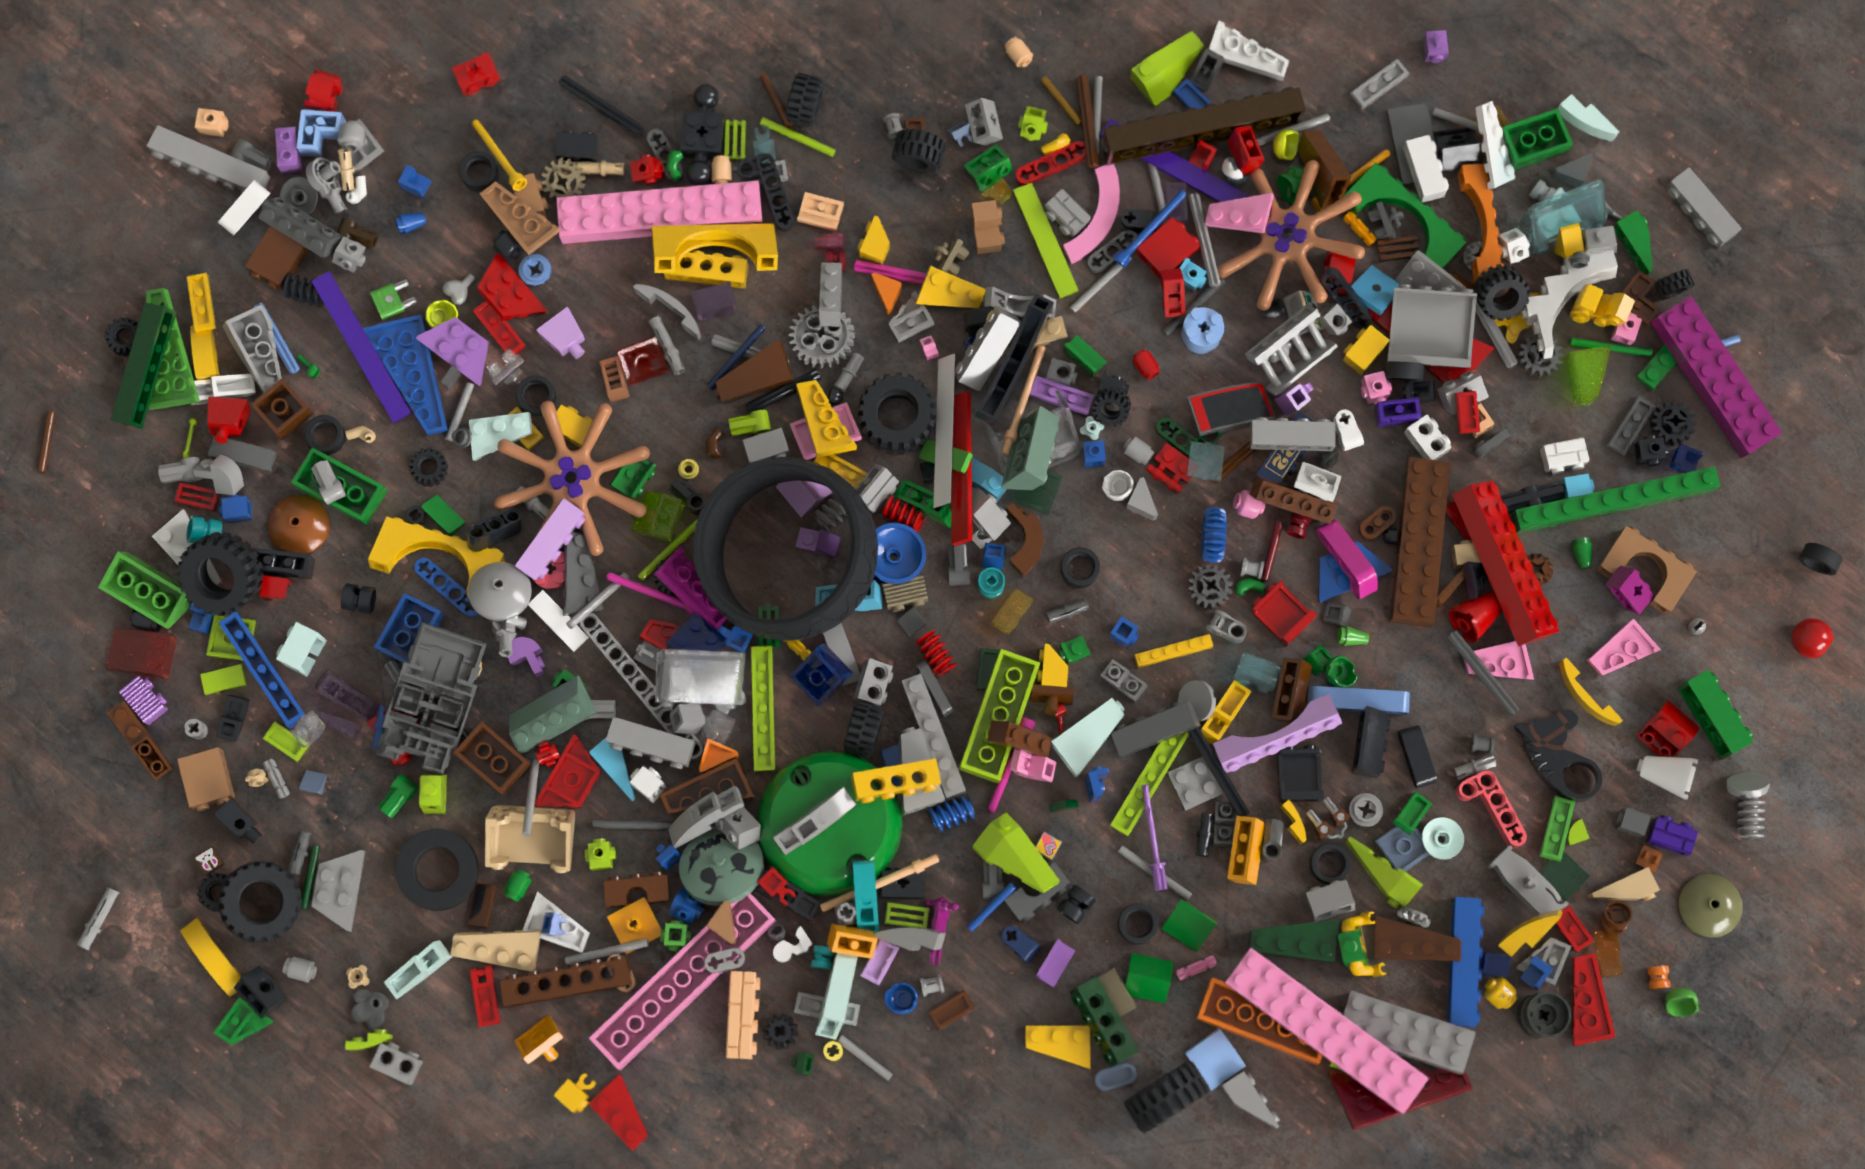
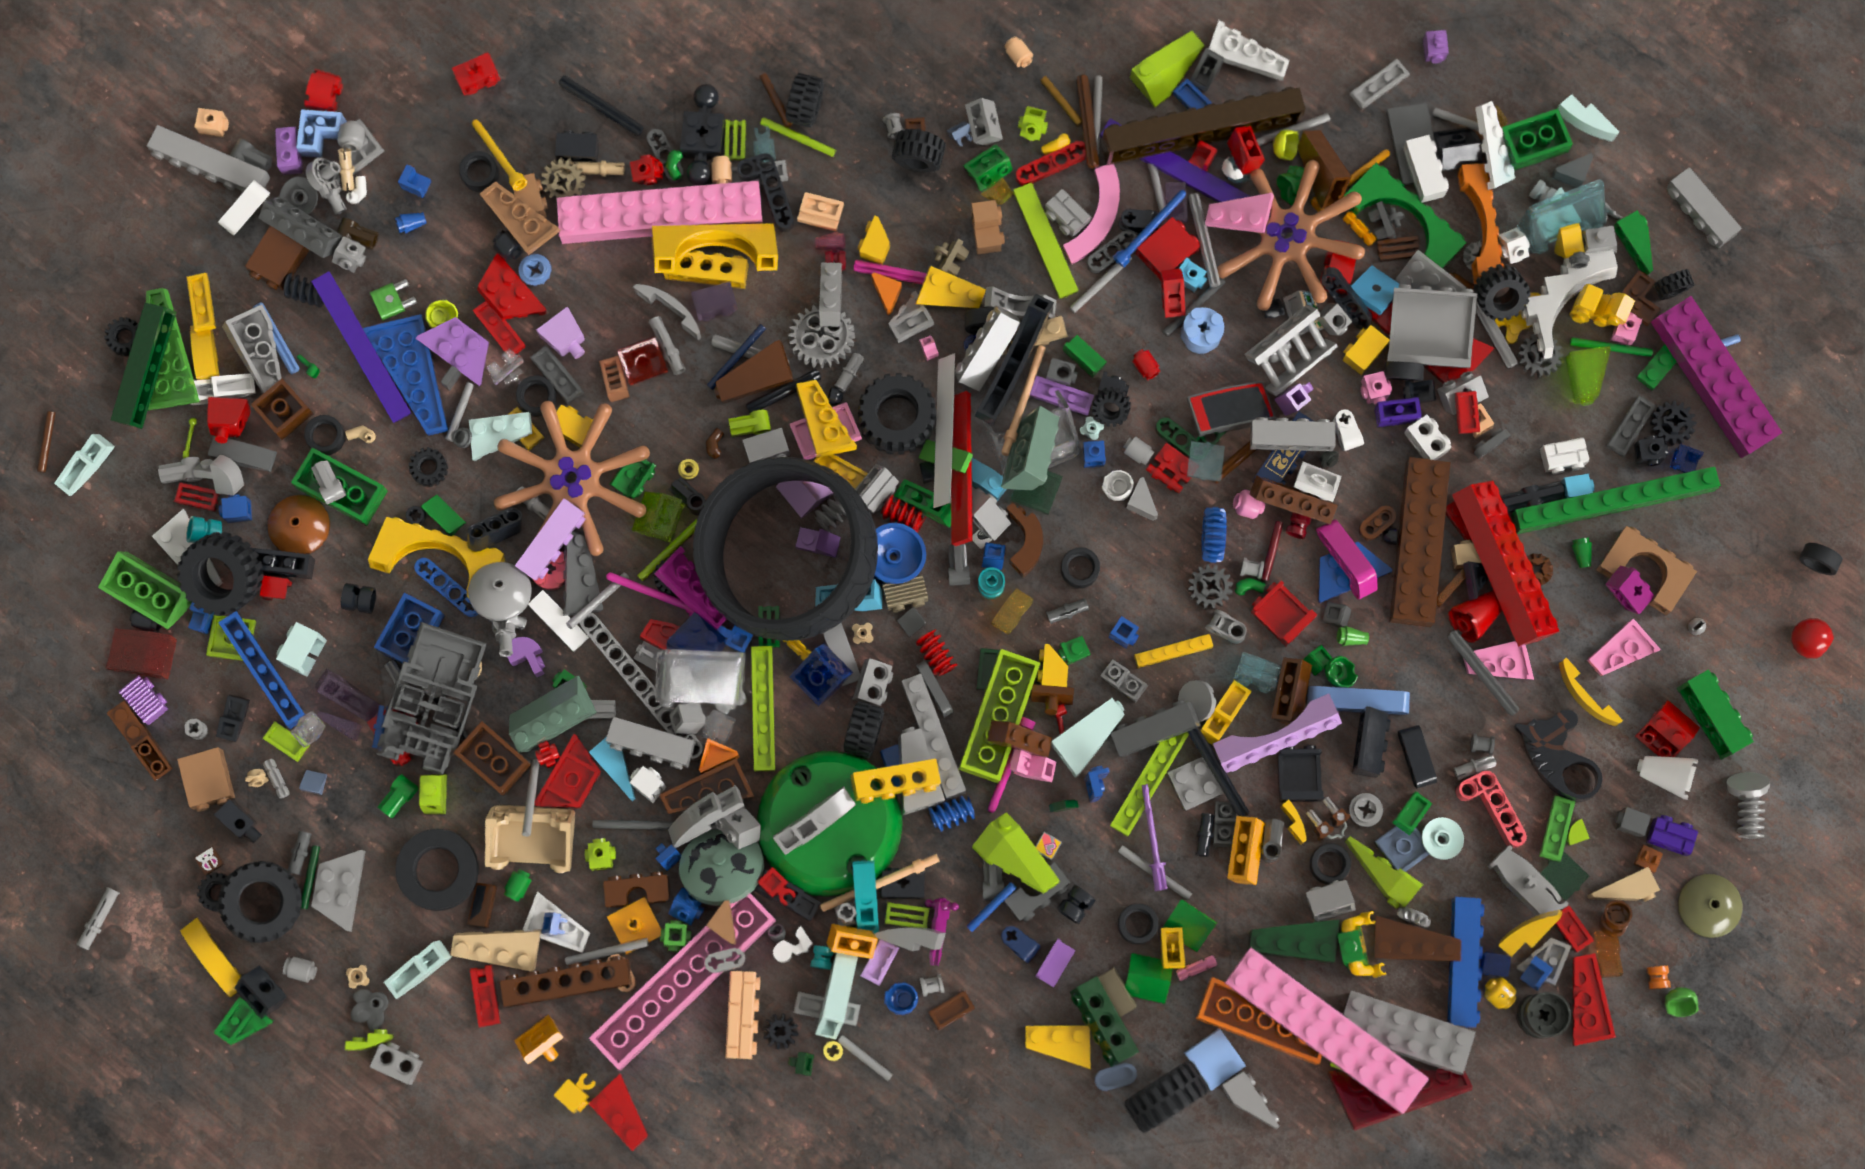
(84, 464): none -> light aqua slope
(223, 679): lime tile -> none
(458, 289): light grey rock -> none
(557, 374): none -> dark grey tile
(867, 637): none -> tan plate
(1172, 948): none -> yellow slope

